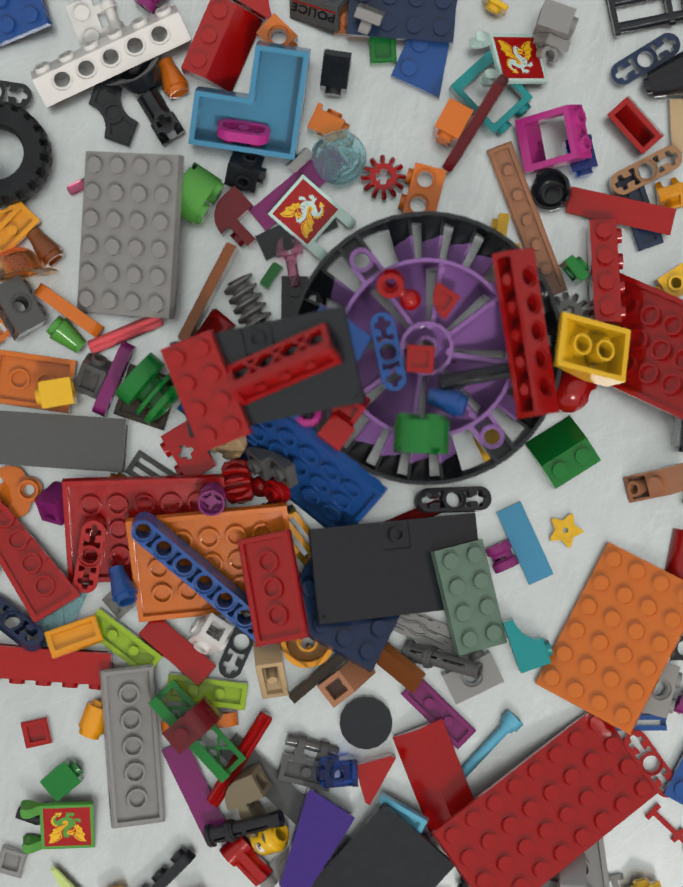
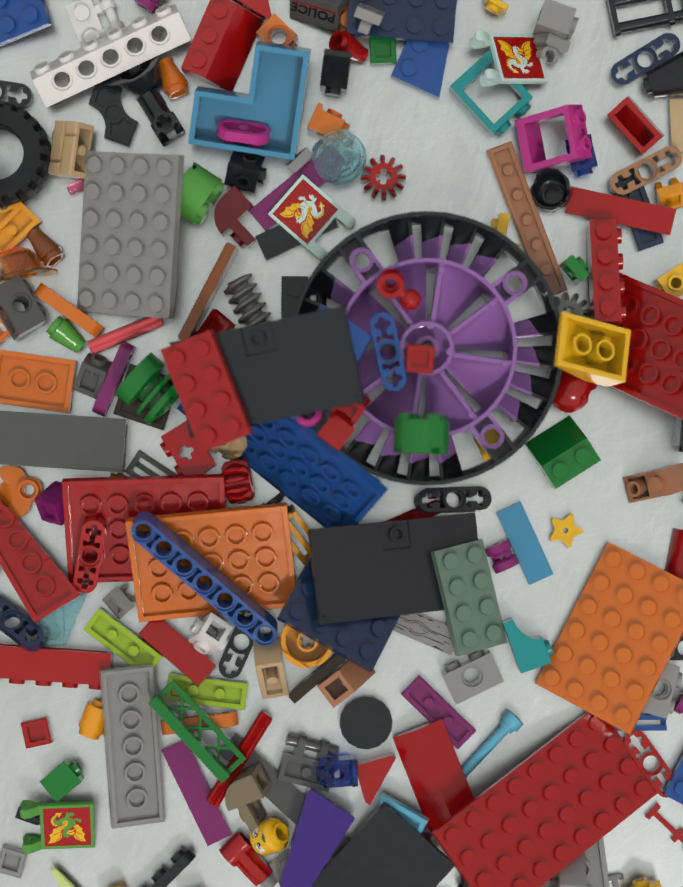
(56, 393): yellow brick -> none
(69, 149): none -> tan brick
(73, 636): light orange tile -> none
(122, 588): blue cone -> none
(192, 724): dark red brick -> none
(211, 504): magenta wheel -> none
(233, 829): black pin -> none
(270, 464): dark grey slope -> none
(271, 275): green tile -> none
(273, 490): red plate -> none
(273, 588): red tile -> none
(282, 370): red fence -> none
(291, 261): clear pink bar -> none
(346, 42): none -> red cone
(401, 668): dark orange tile -> none
(429, 195): orange brick -> none
(429, 659): dark grey pin -> none
(444, 300): red tile -> none
(448, 401): blue cone -> none
(452, 122): orange brick -> none
(474, 376): black axle -> none
(476, 122): dark red tile -> none
(525, 332): red brick -> none

